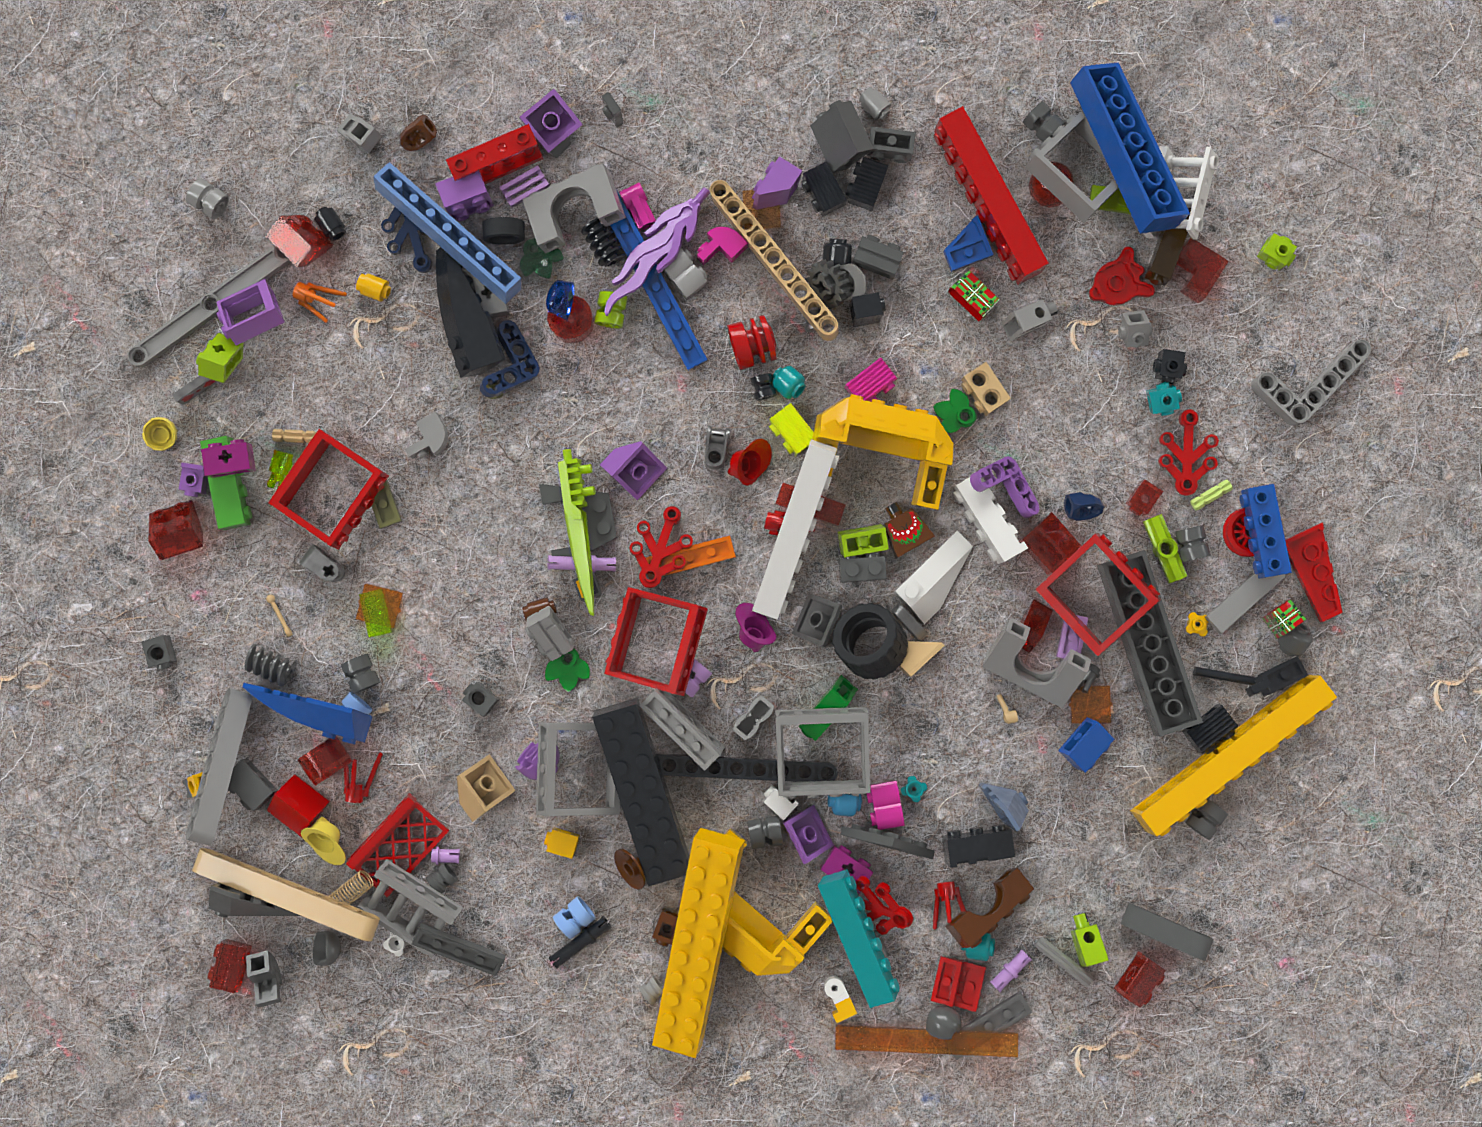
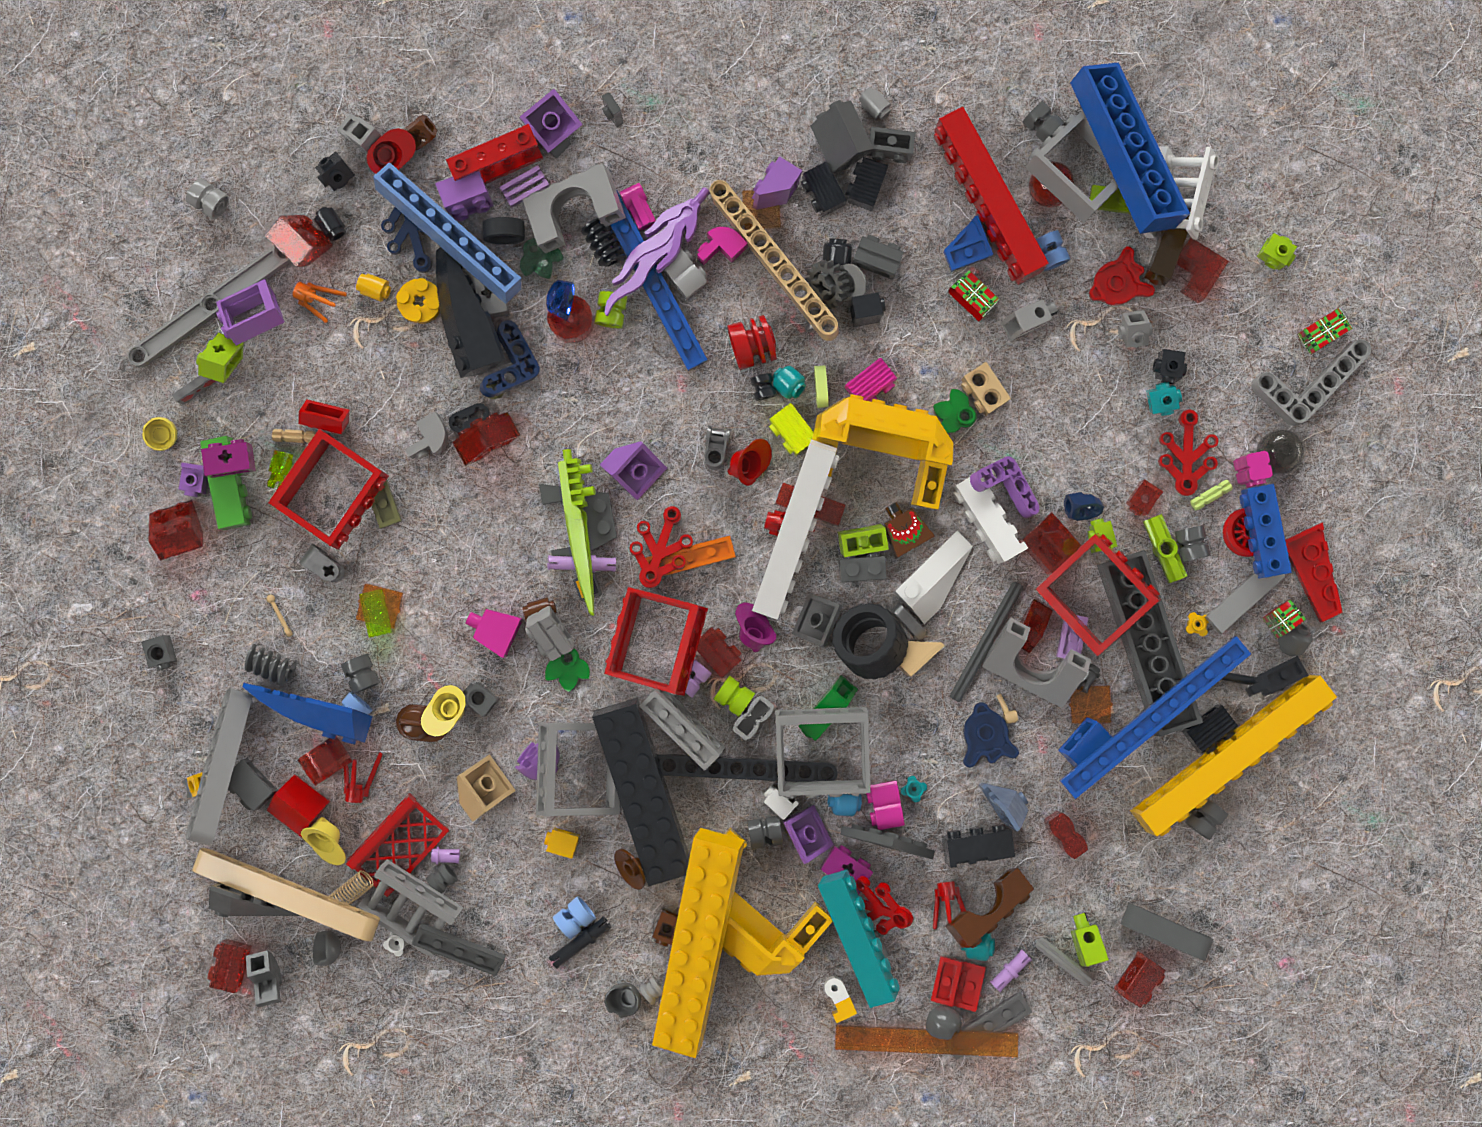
(323, 416): none -> red piece
(334, 172): none -> black brick
(394, 147): none -> red piece
(406, 299): none -> yellow plate
(409, 724): none -> reddish brown piece
(443, 711): none -> light yellow piece
(467, 413): none -> black beam
(485, 436): none -> clear red brick
(495, 630): none -> dark pink torso
(623, 999): none -> dark grey hair
(717, 652): none -> clear red brick
(734, 696): none -> lime wheel
(821, 386): none -> yellowish green beam
(986, 641): none -> dark grey axle
(986, 735): none -> dark blue tile
(1058, 255): none -> medium blue wheel
(1063, 829): none -> clear red brick
(1101, 527): none -> lime brick
(1155, 717): none -> blue plate
(1253, 469): none -> dark pink brick
(1284, 450): none -> clear smoke cylinder
(1324, 331): none -> piece

